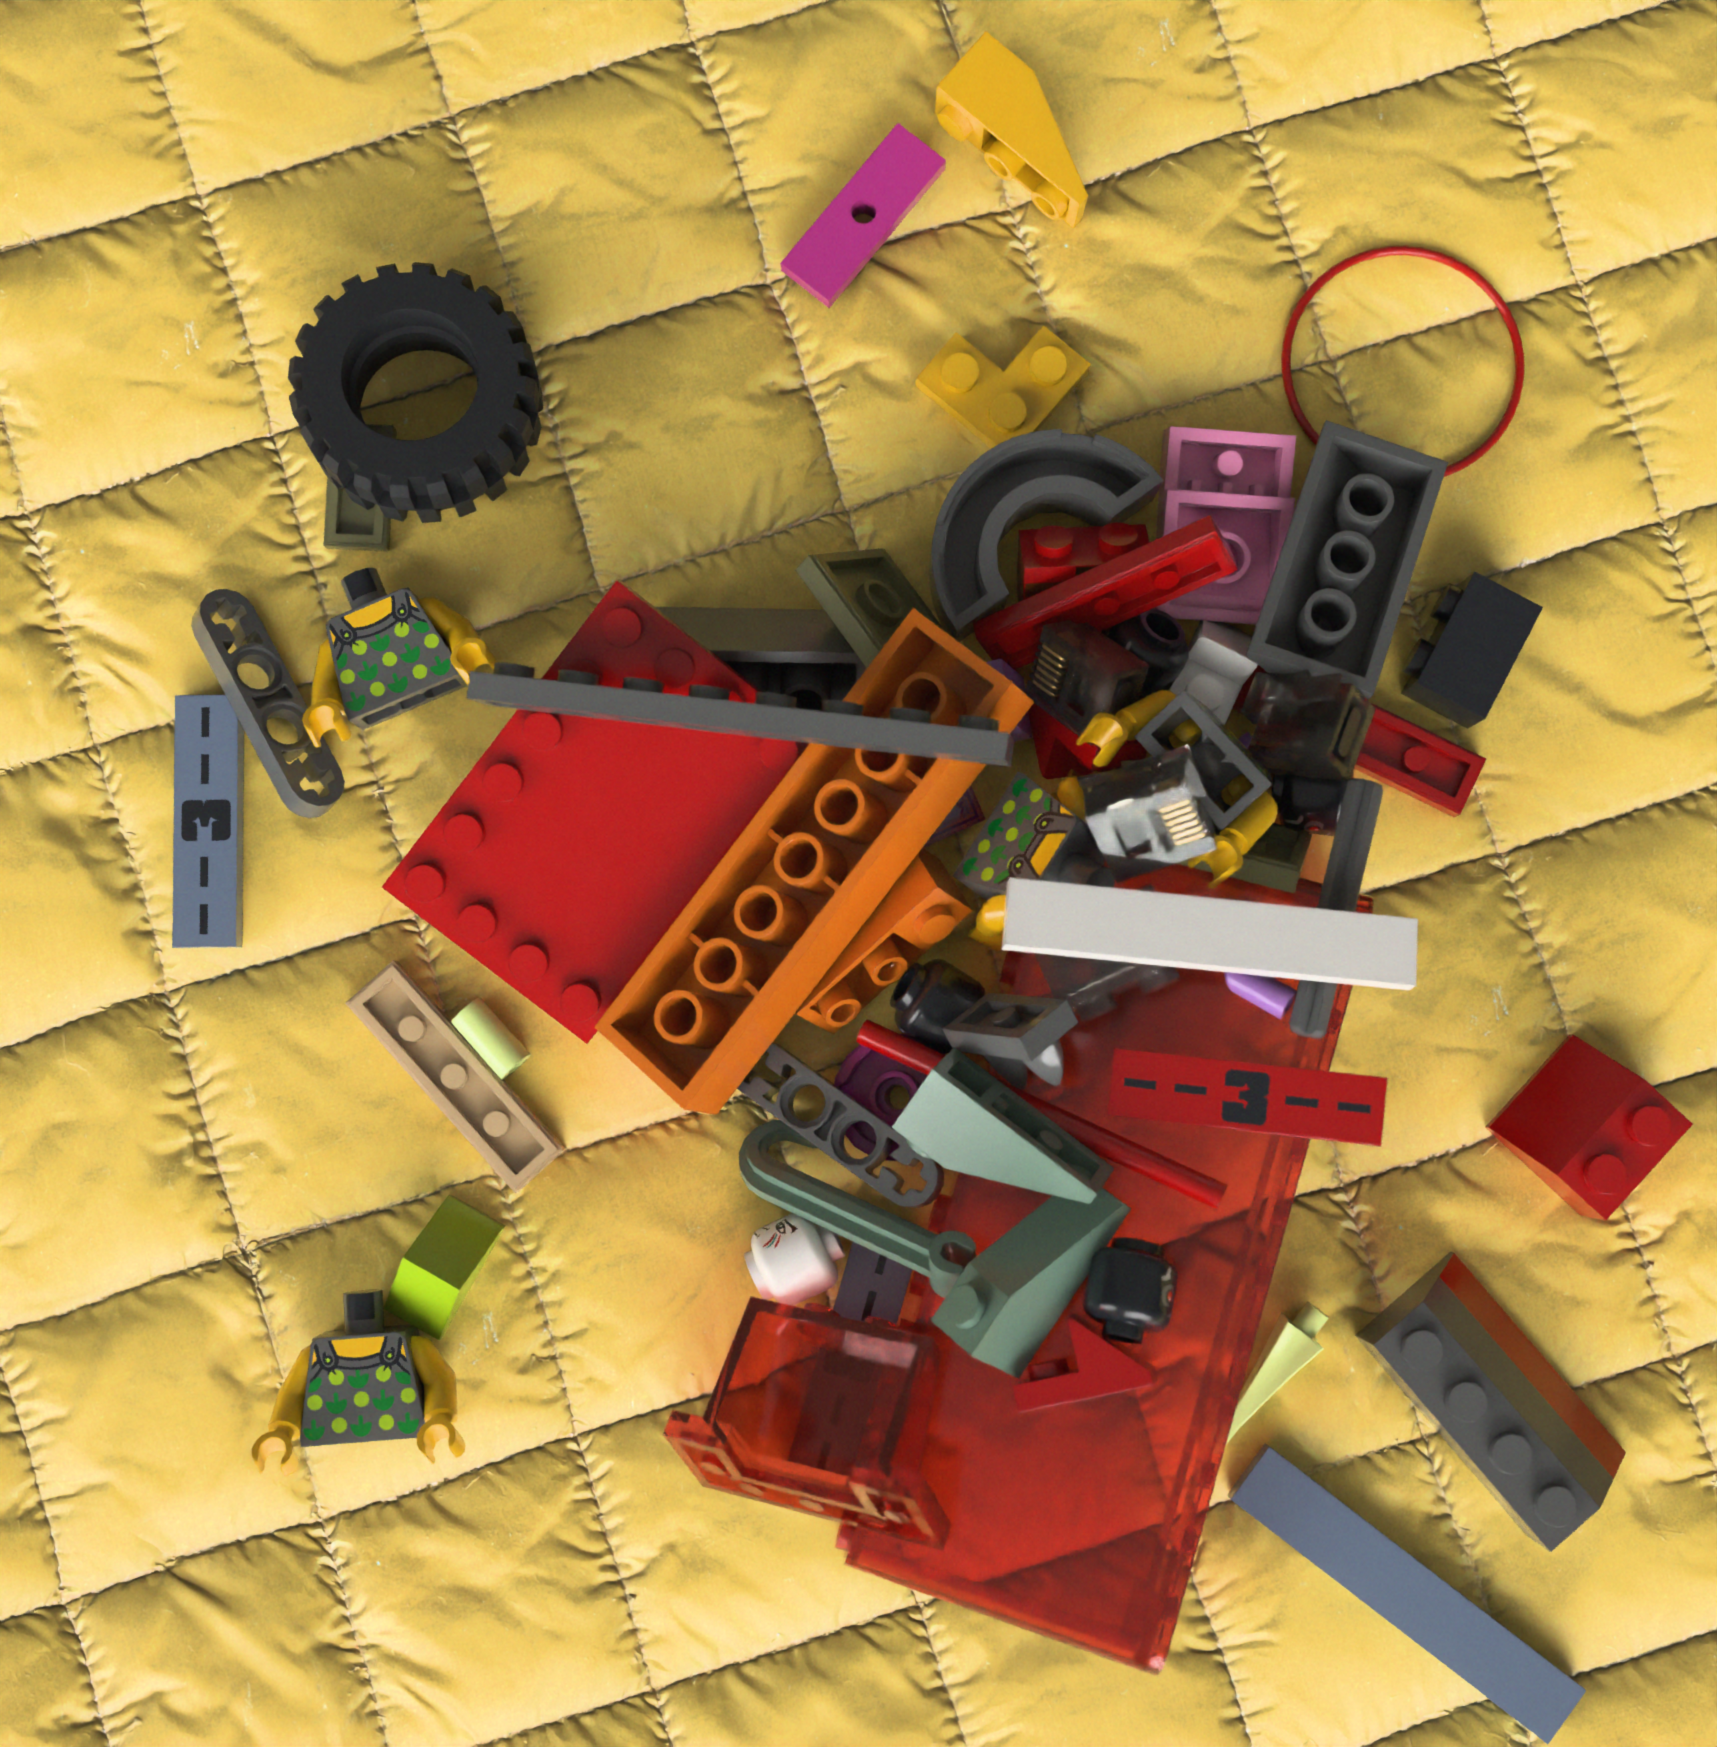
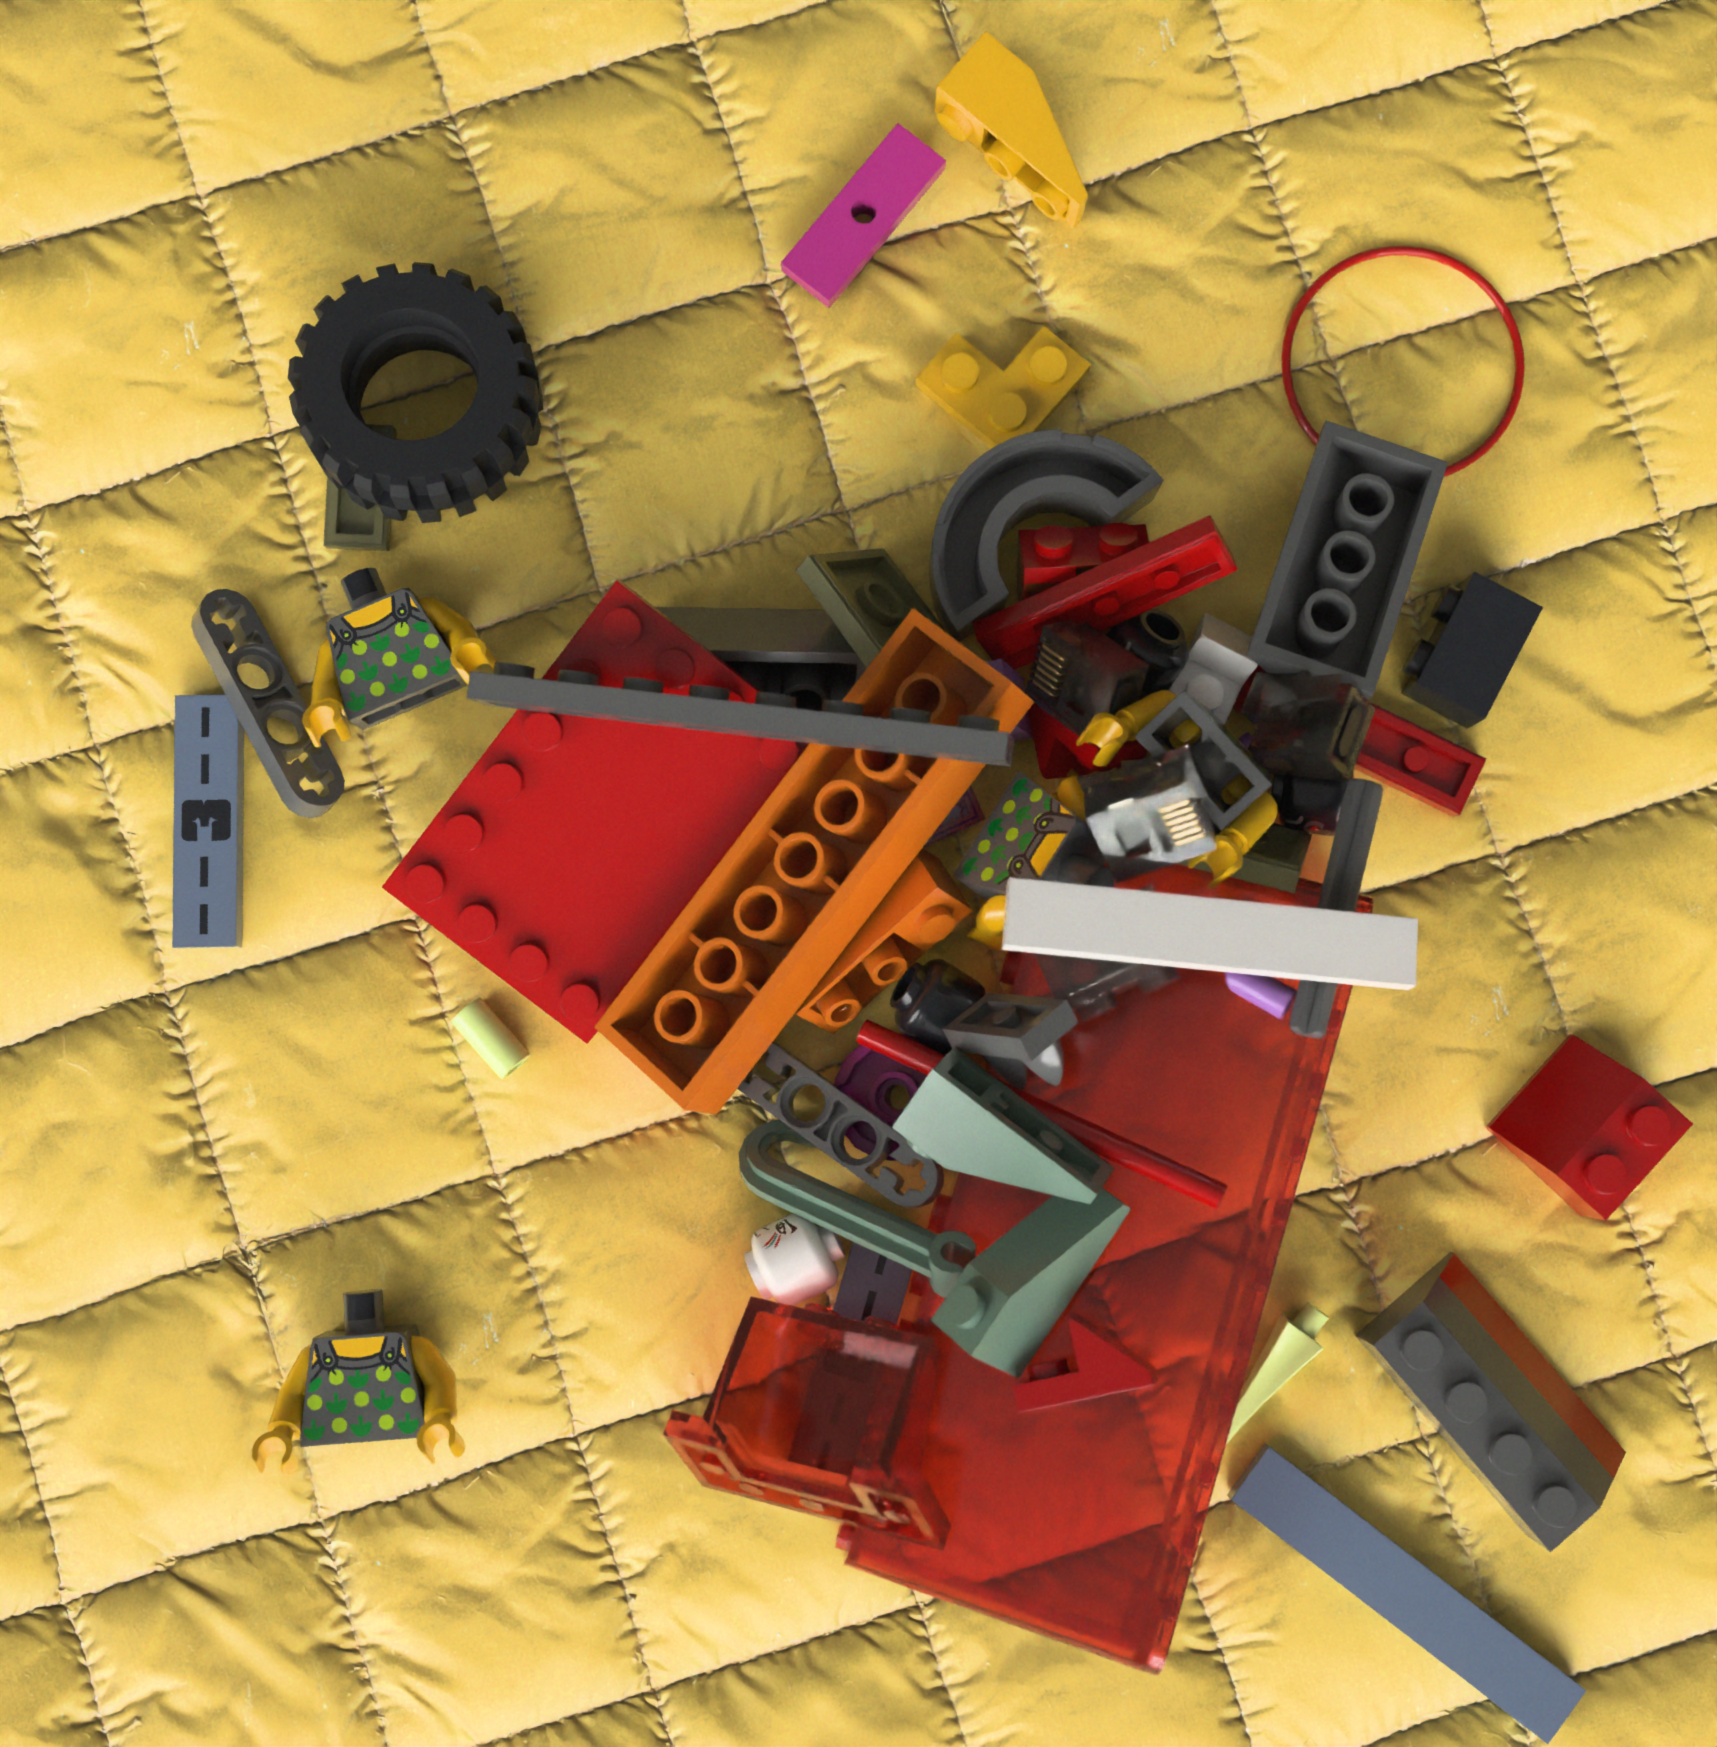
(442, 1266): lime slope -> none
(455, 1076): tan tile -> none
(1130, 1289): black head -> none
(1247, 492): bright pink slope -> none
(1248, 1097): red tile -> none

